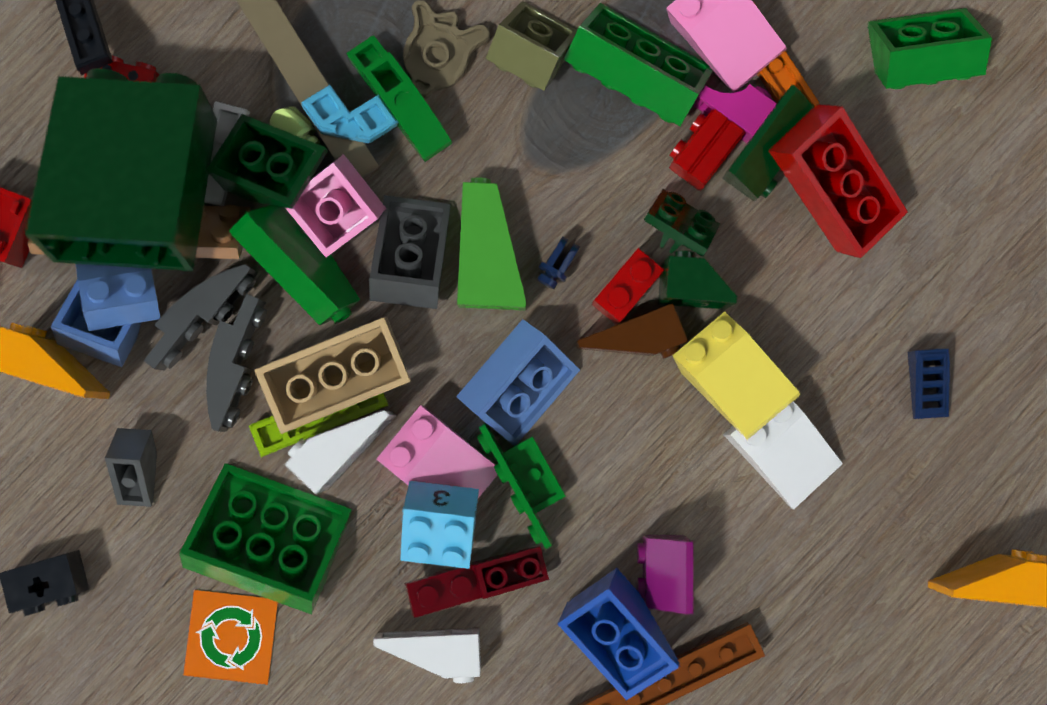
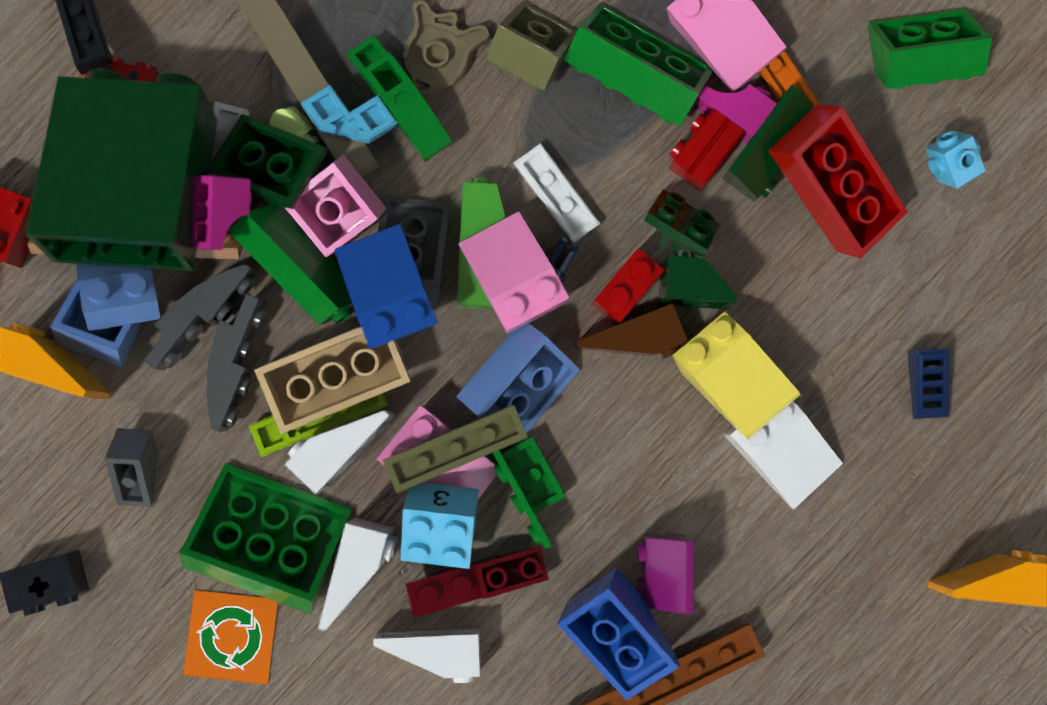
(215, 207): none -> dark pink arch
(360, 555): none -> white slope
(385, 286): none -> blue slope
(454, 448): none -> olive plate
(514, 272): none -> bright pink slope
(556, 193): none -> white tile
(955, 158): none -> medium azure brick

